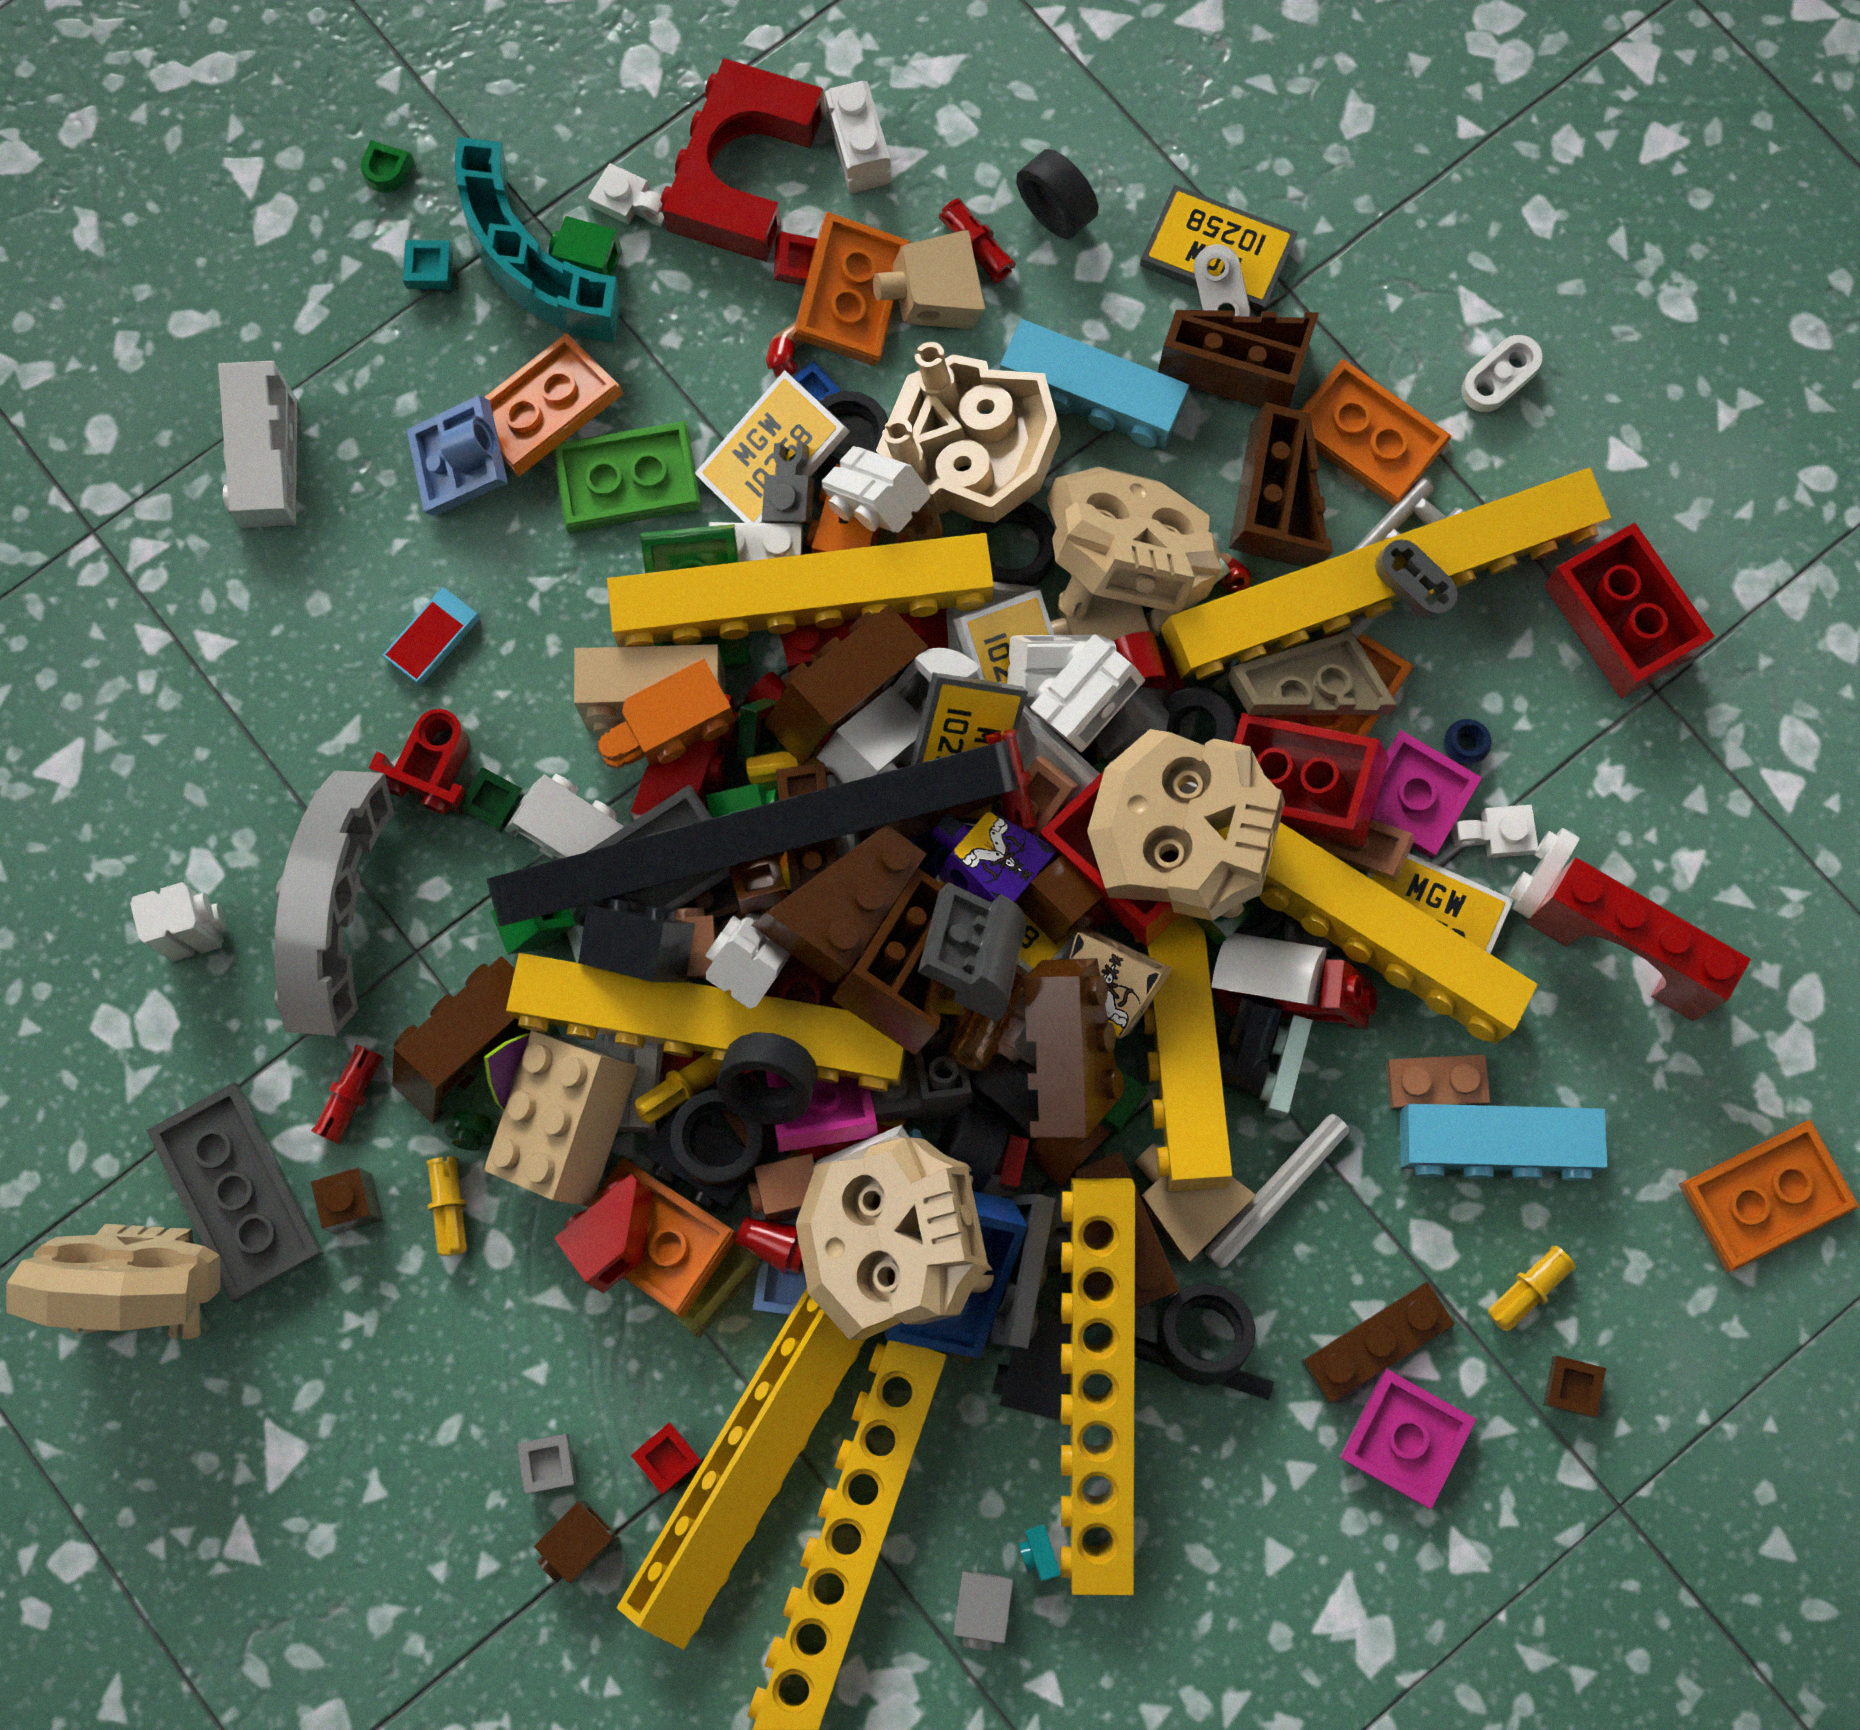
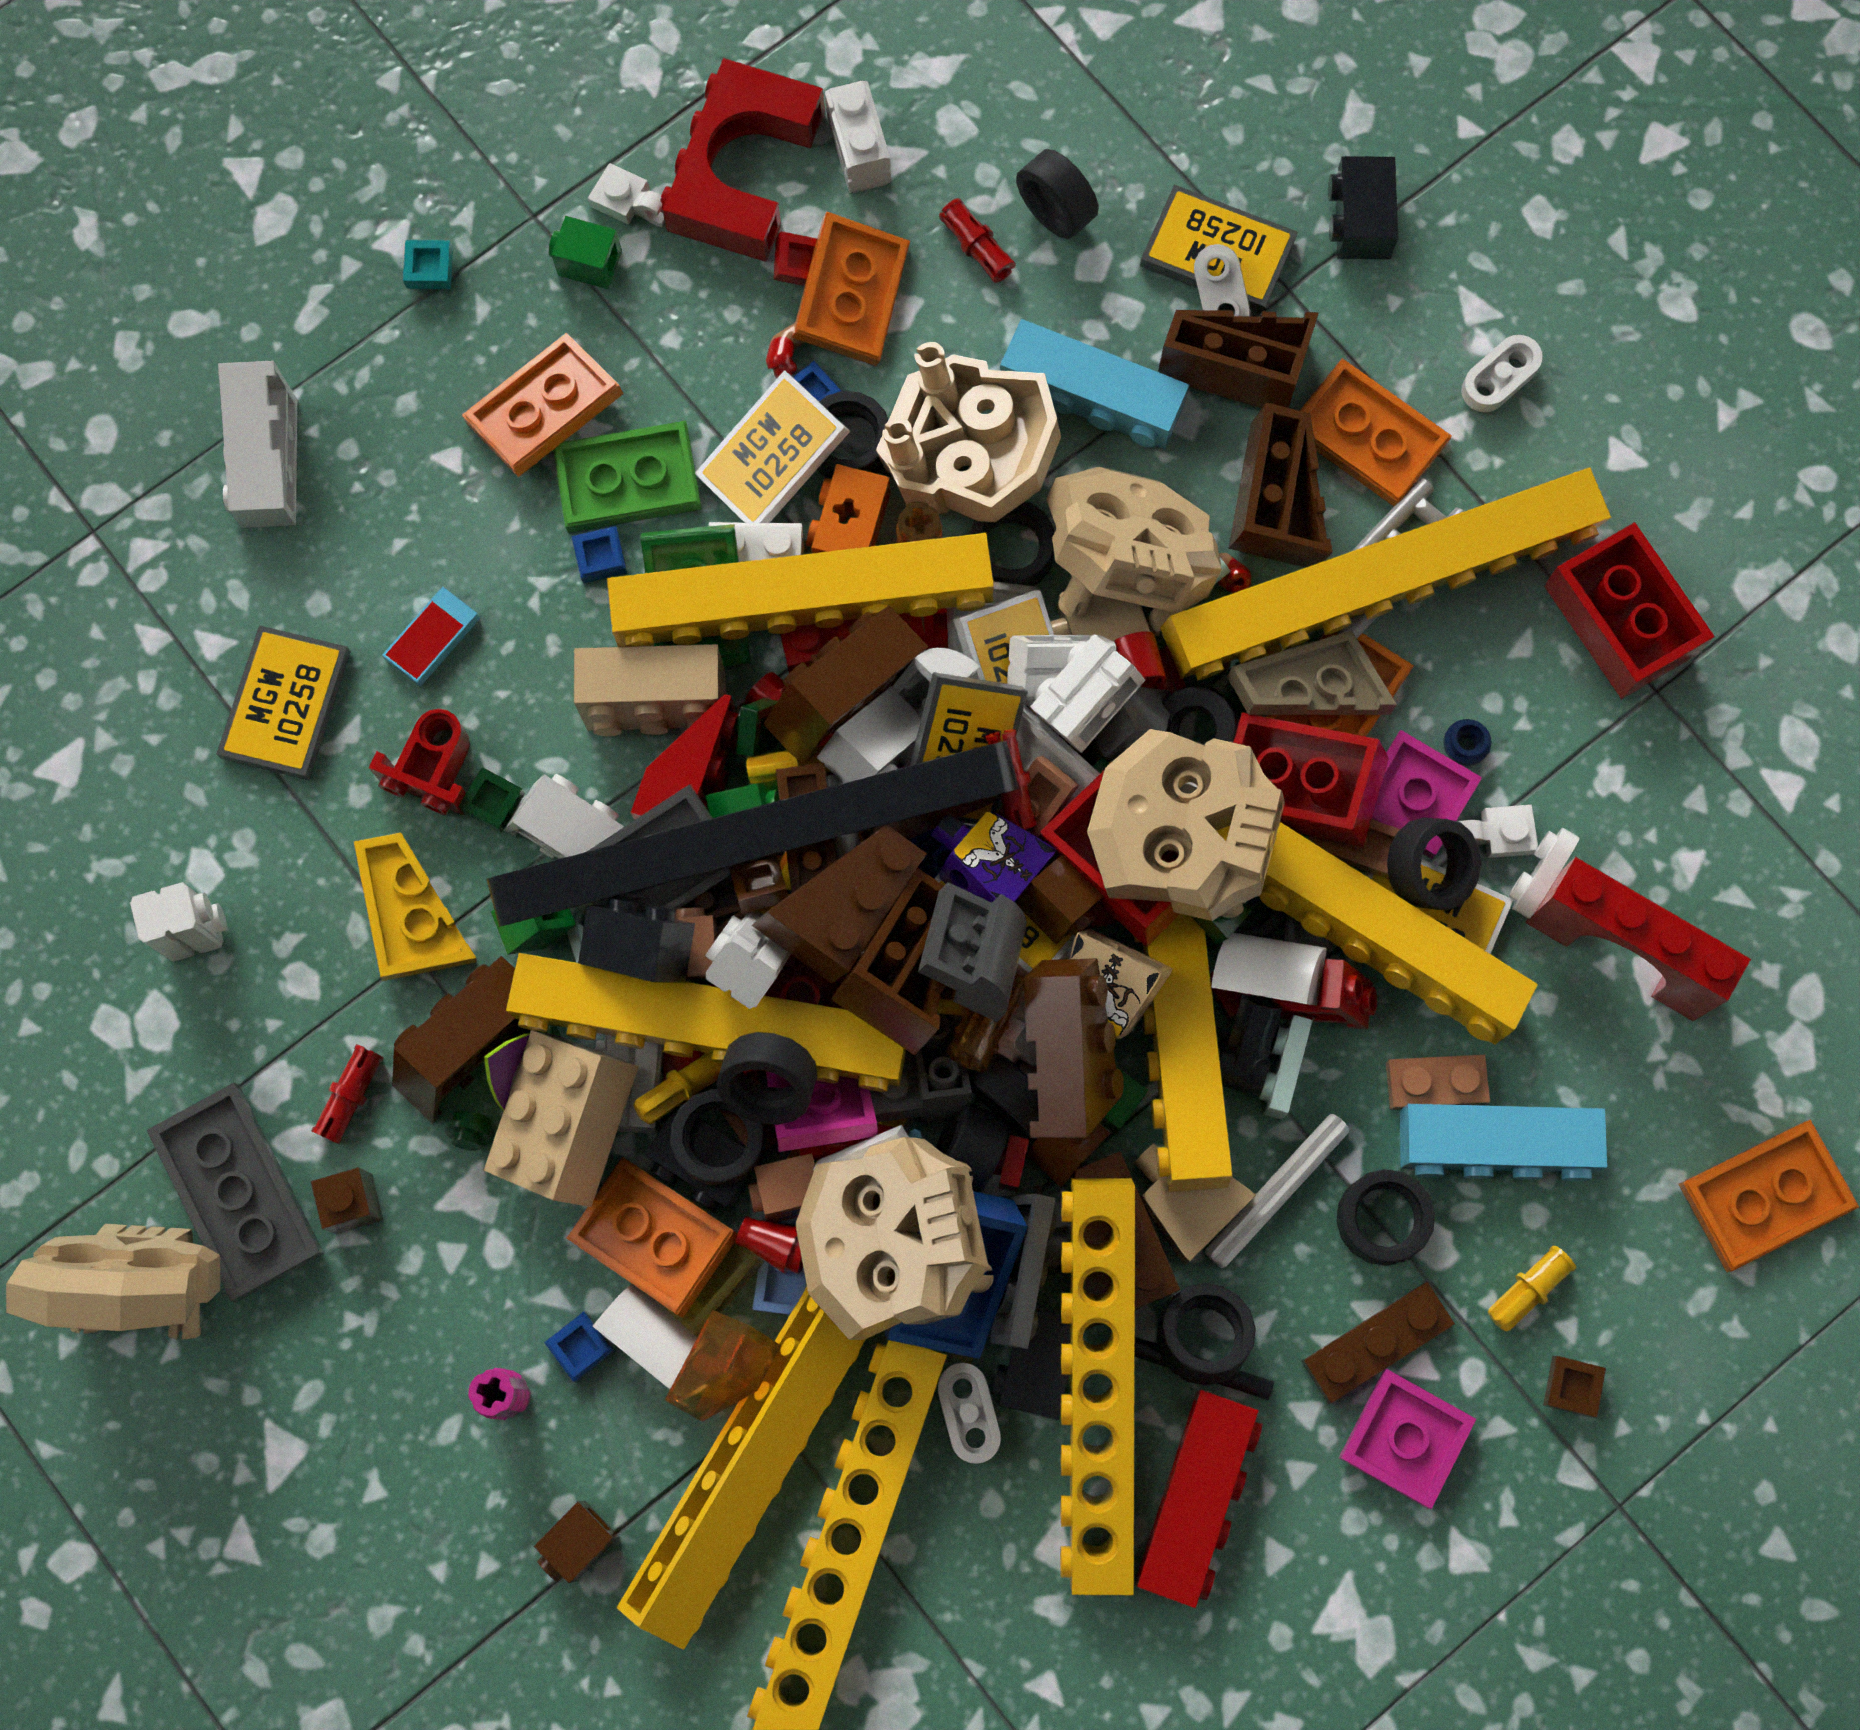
(283, 702): none -> yellow tile
(320, 900): light grey brick -> none
(385, 167): green tile -> none
(404, 912): none -> yellow wing
(447, 1206): yellow axle -> none
(457, 456): medium blue plate -> none
(483, 1389): none -> dark pink axle
(546, 1463): light grey plate -> none
(553, 291): teal brick -> none
(579, 1347): none -> blue tile
(599, 554): none -> blue tile
(609, 1235): red slope -> none
(647, 1334): none -> white brick
(666, 1458): red plate -> none
(668, 718): orange hinge -> none
(721, 1367): none -> clear orange slope
(788, 494): dark grey plate -> none
(875, 490): white brick -> none
(935, 282): tan torso -> none
(969, 1413): none -> white plate
(982, 1609): light grey brick -> none
(1038, 1553): teal plate -> none
(1197, 1499): none -> red brick
(1365, 207): none -> black brick
(1414, 1193): none -> black tyre
(1416, 579): dark grey beam -> none
(1461, 870): none -> black tyre

